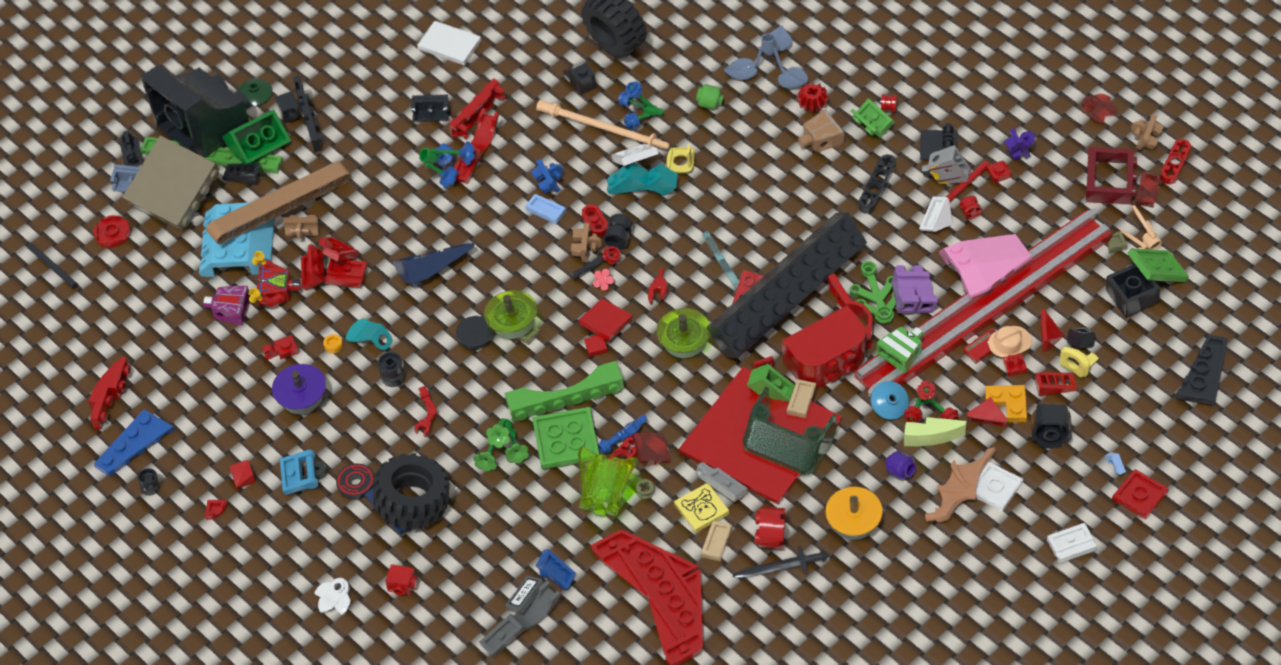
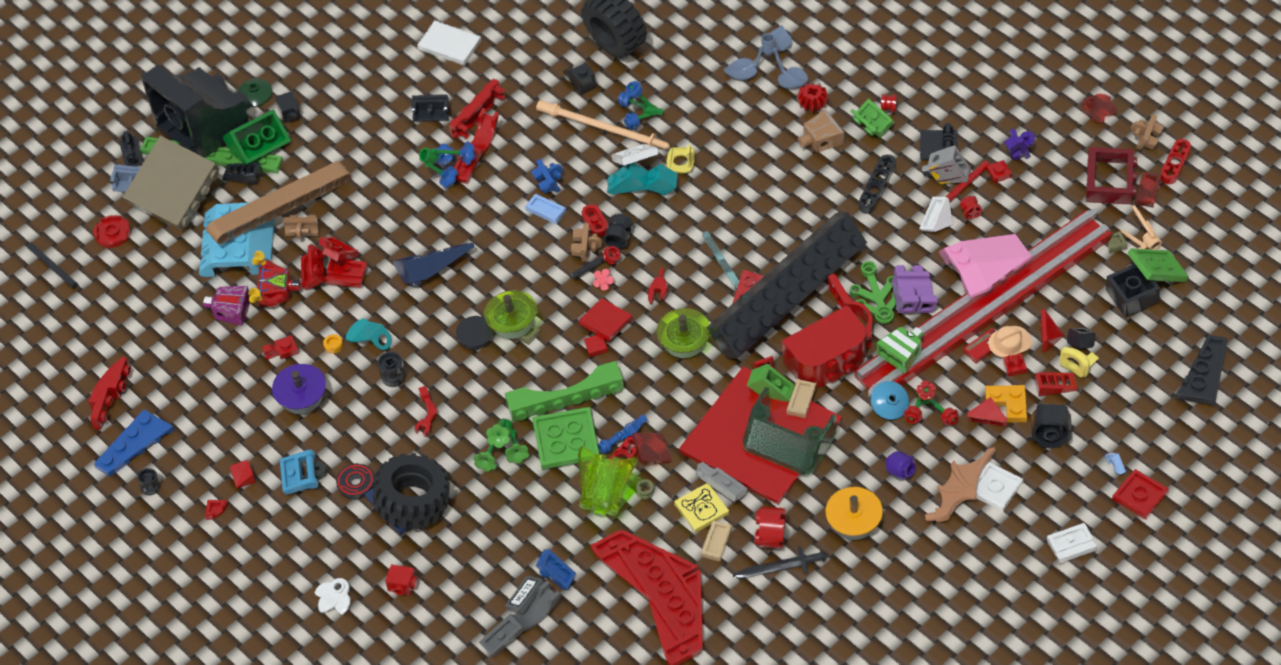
(308, 113): black wing -> none
(709, 96): bright green head -> none
(933, 432): yellowish green slope -> none

